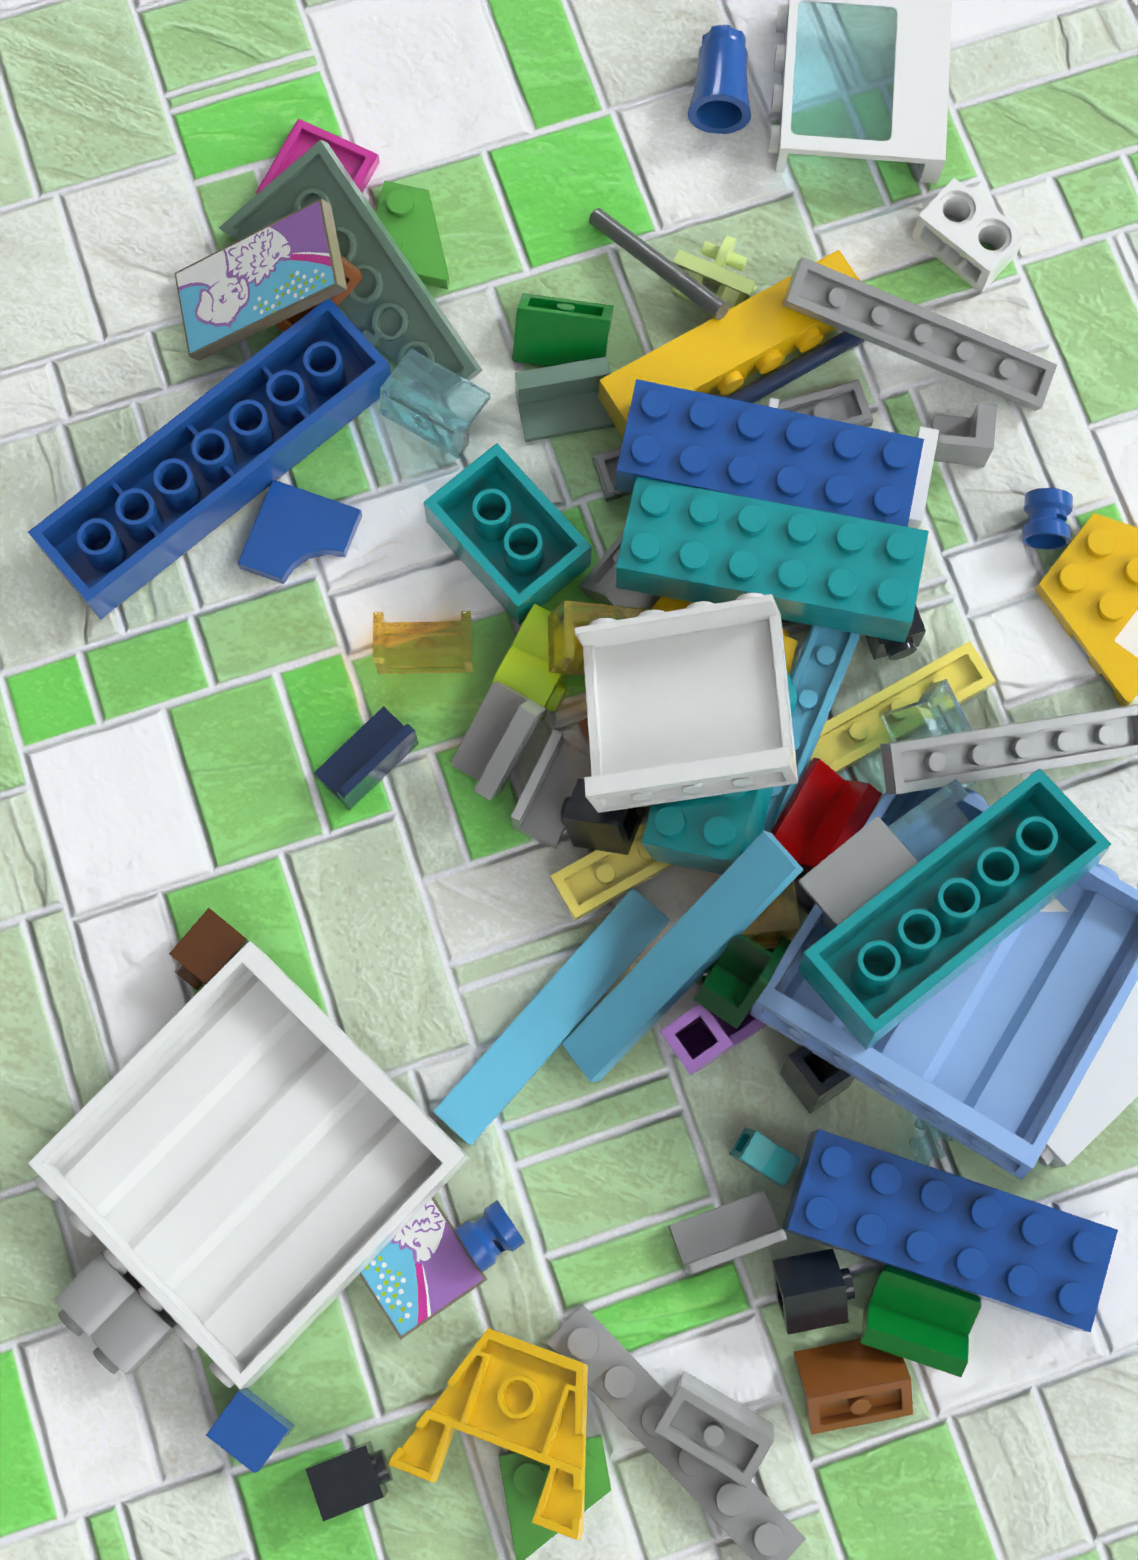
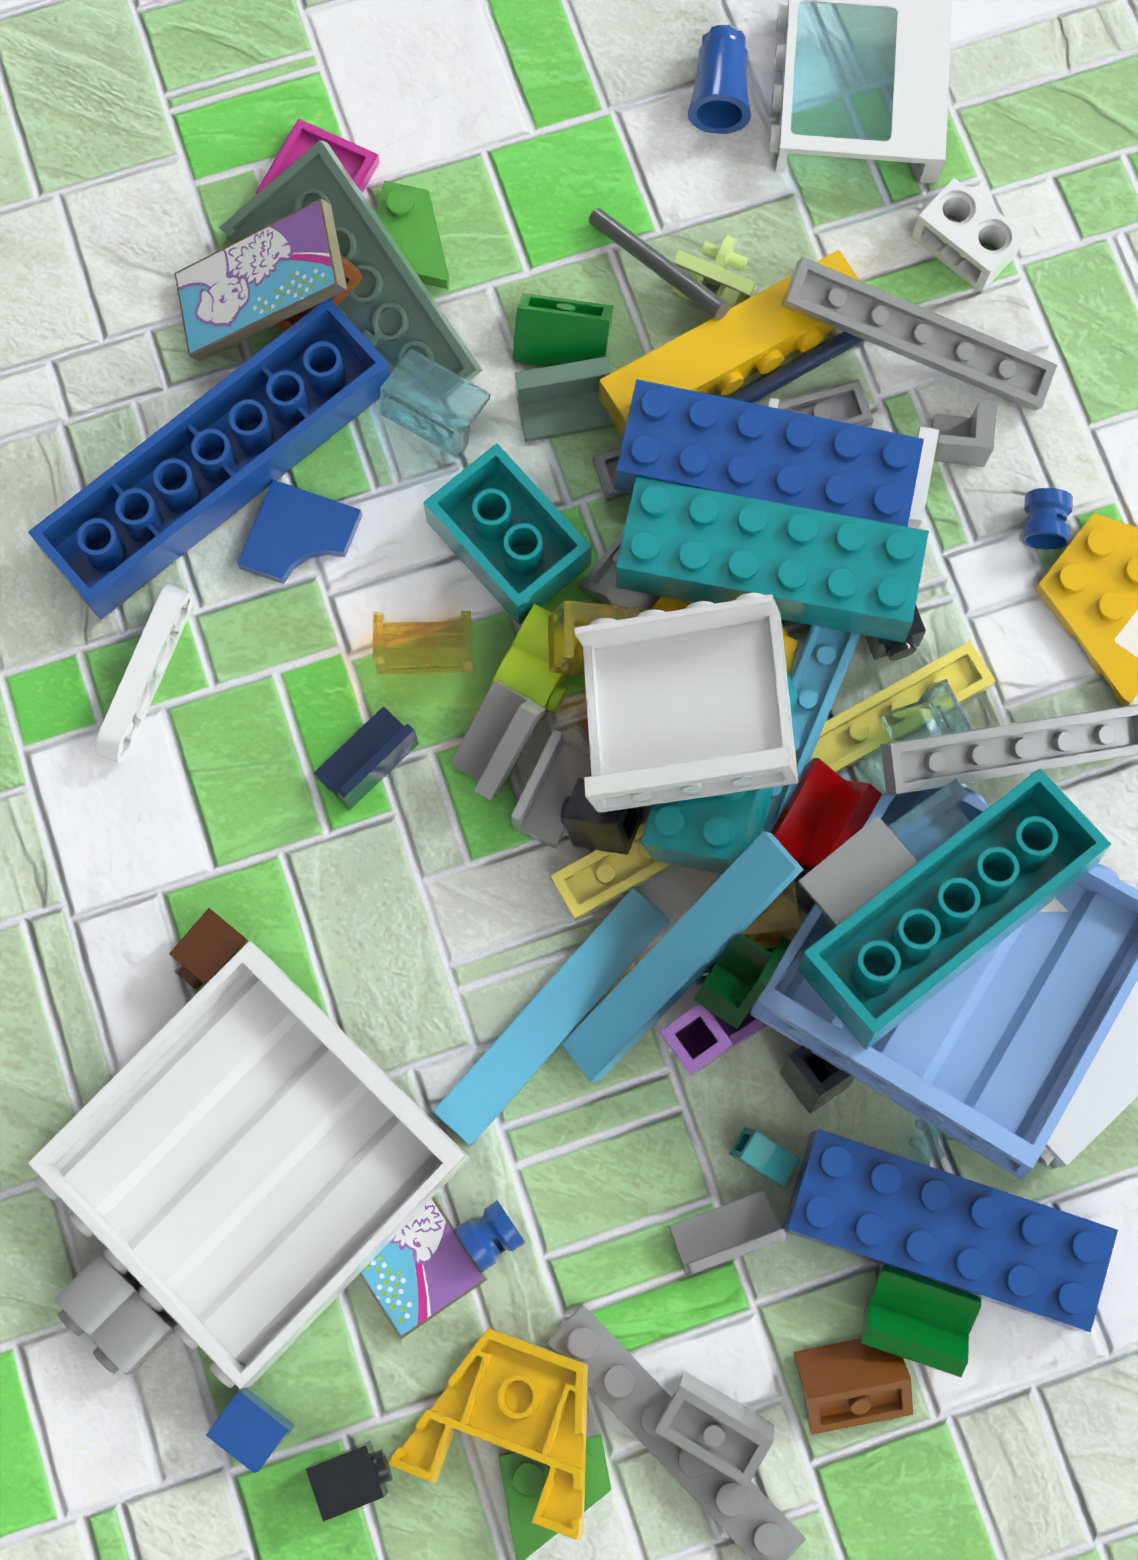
(144, 673): none -> white beam
(812, 1290): black brick -> none

